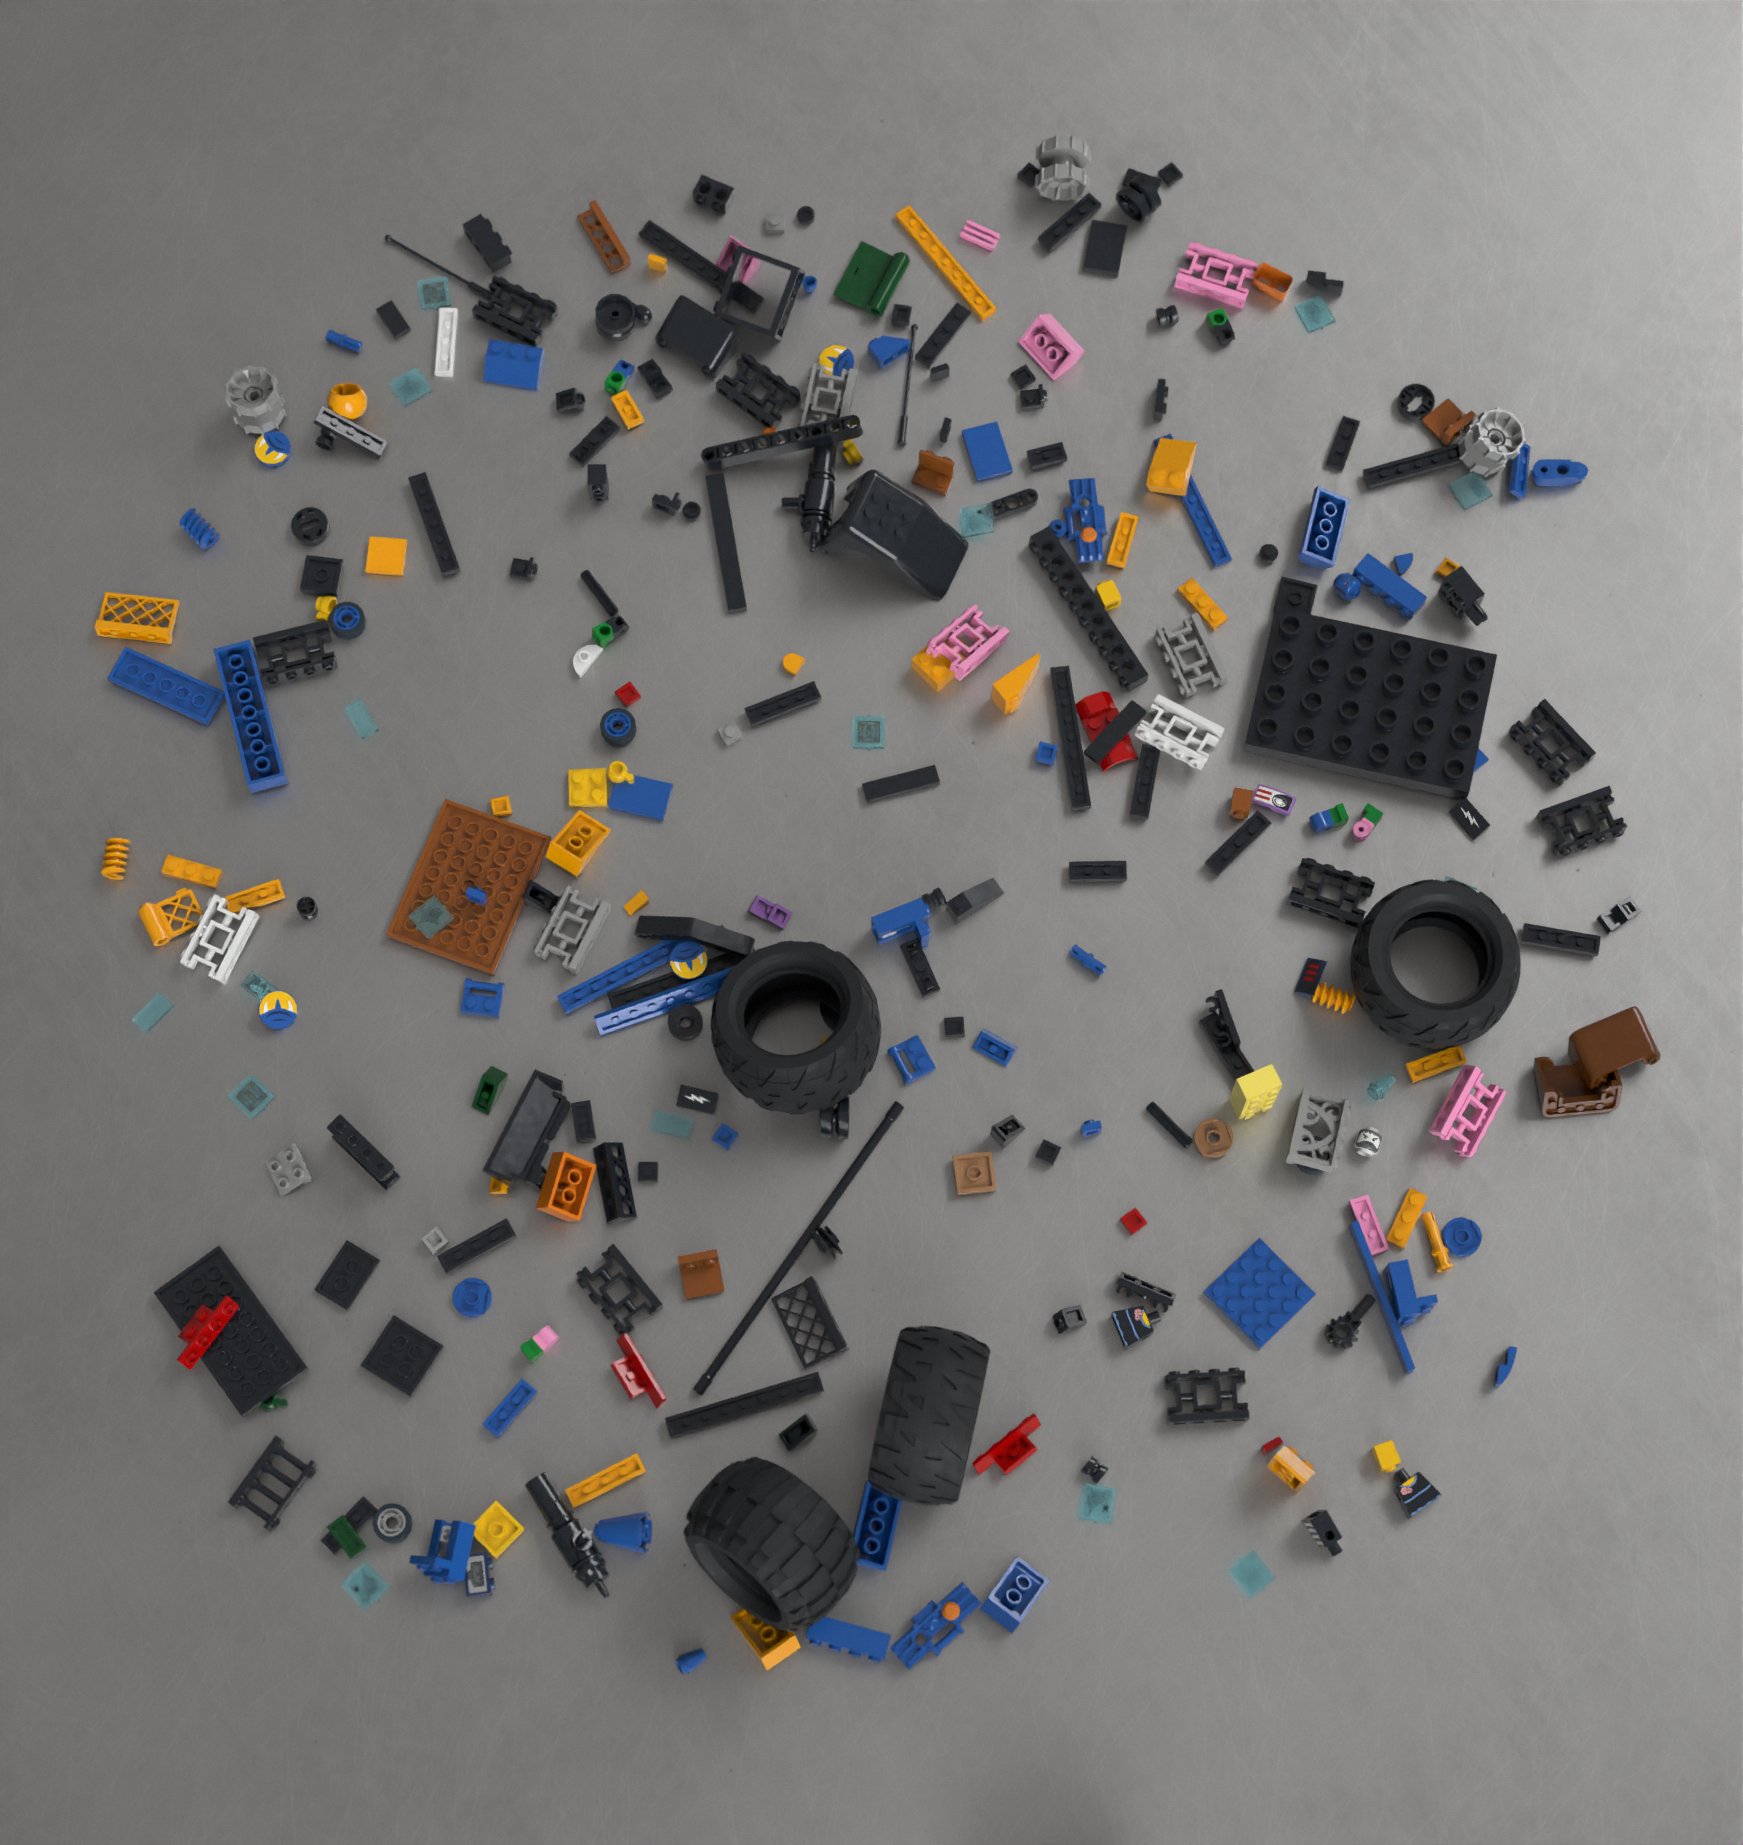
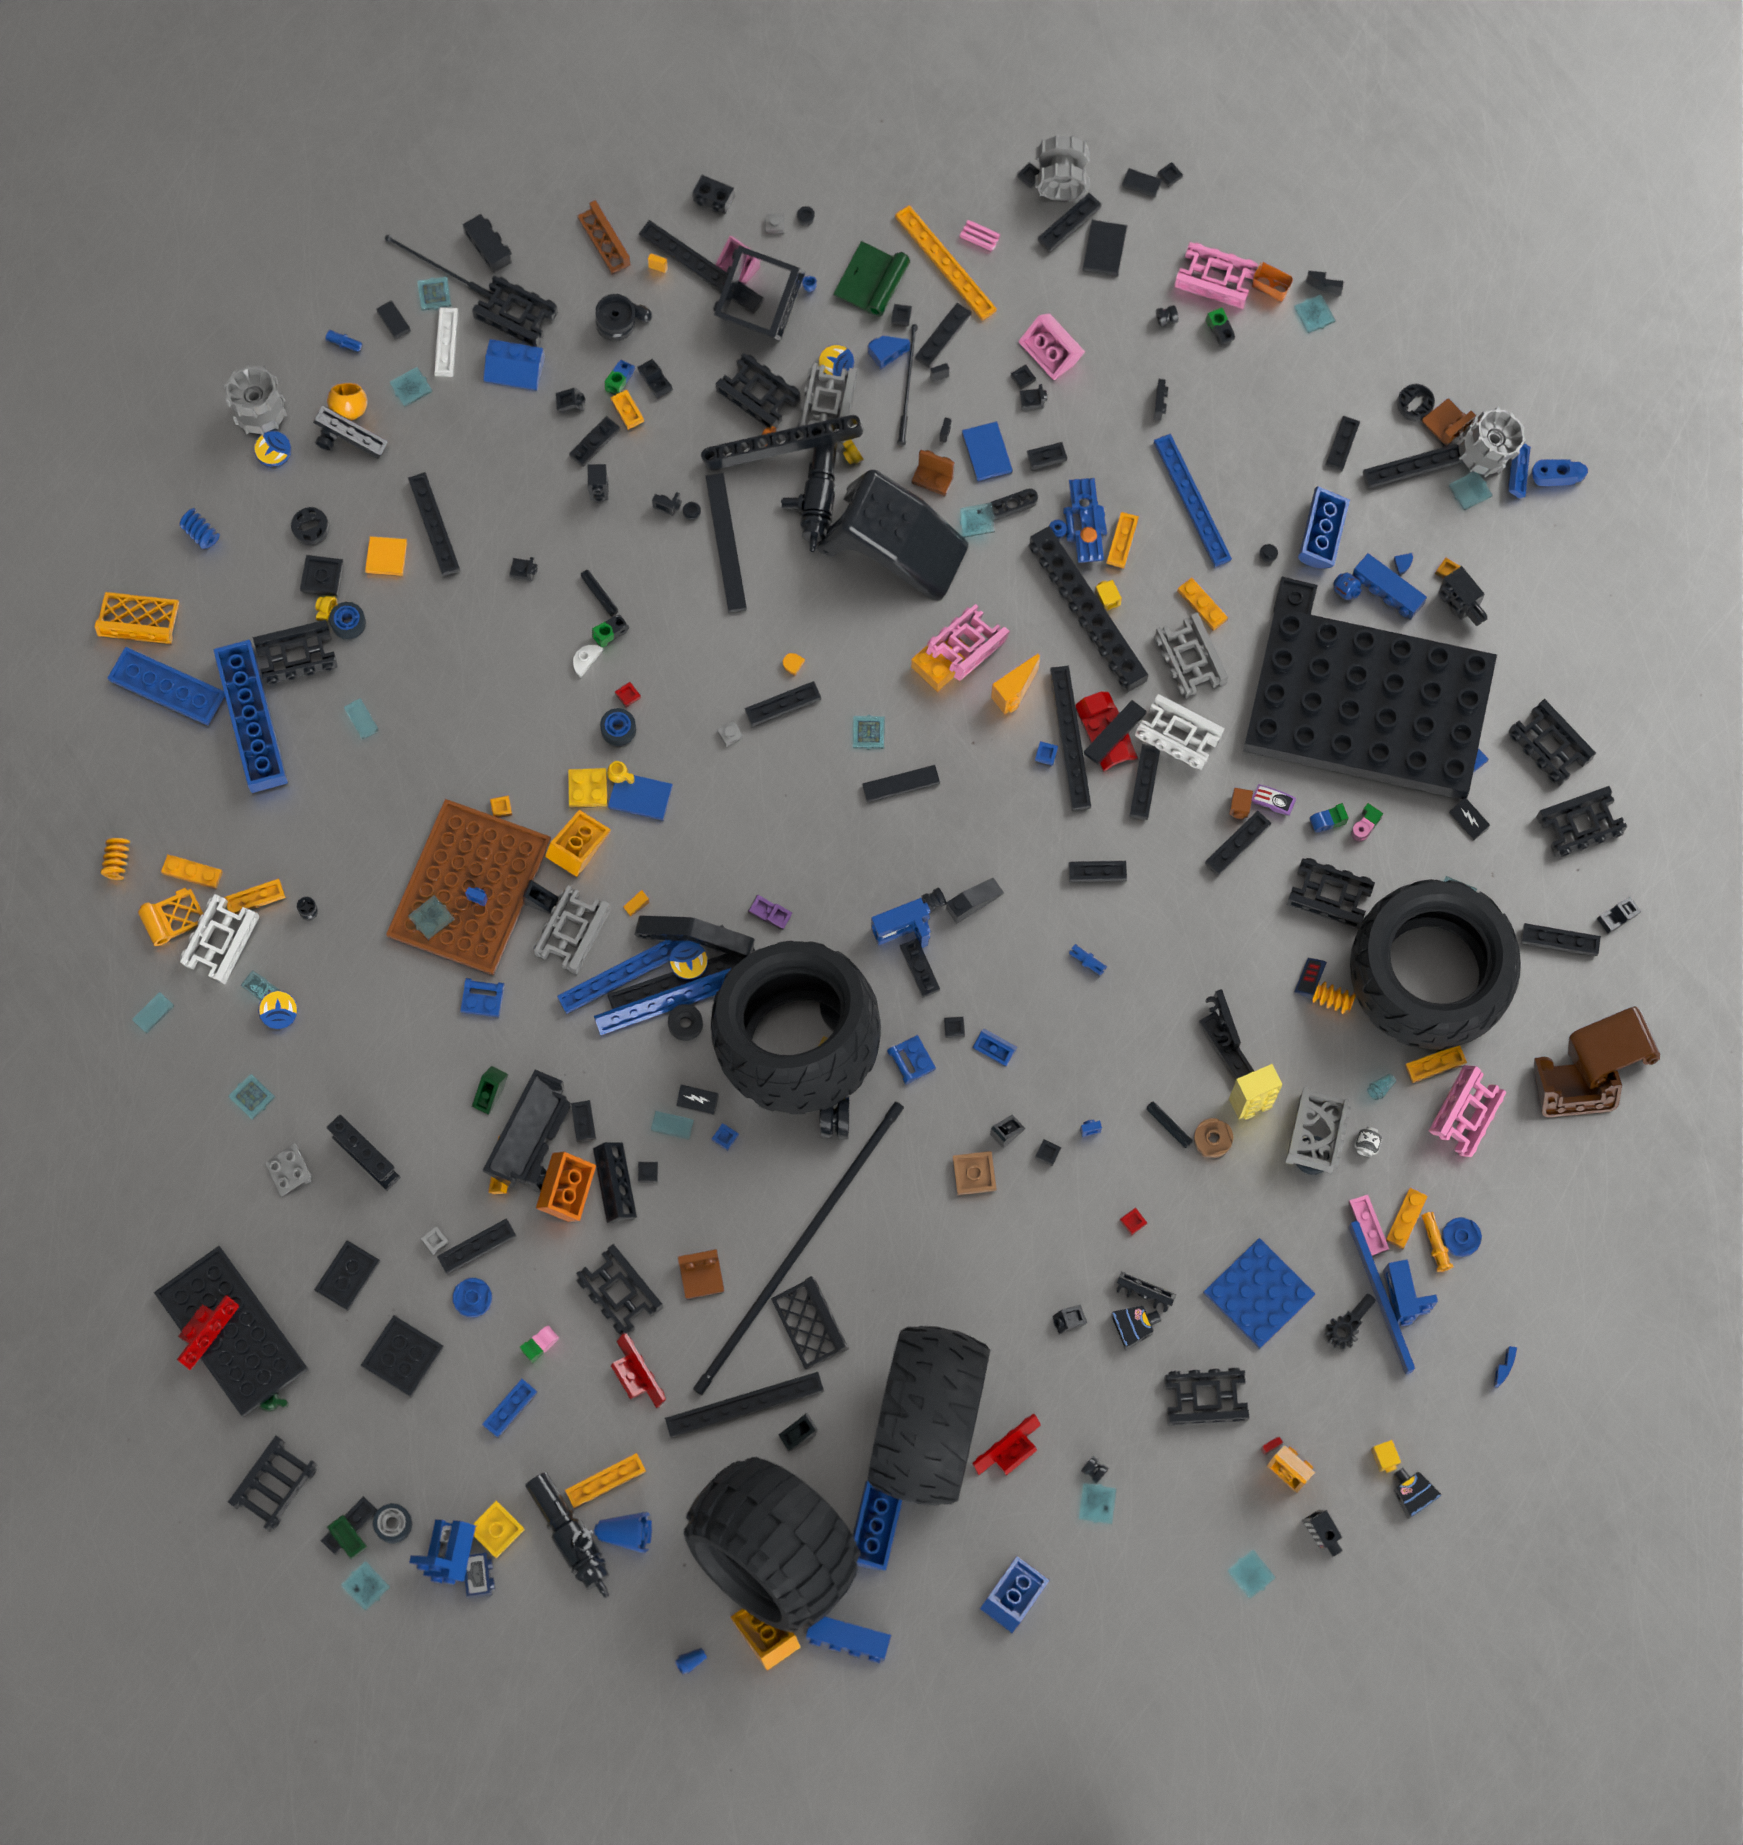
(699, 335): black windscreen -> none
(826, 1241): black piece -> none
(932, 1619): blue piece -> none
(1138, 199): black wheel -> none
(1171, 467): light orange slope -> none

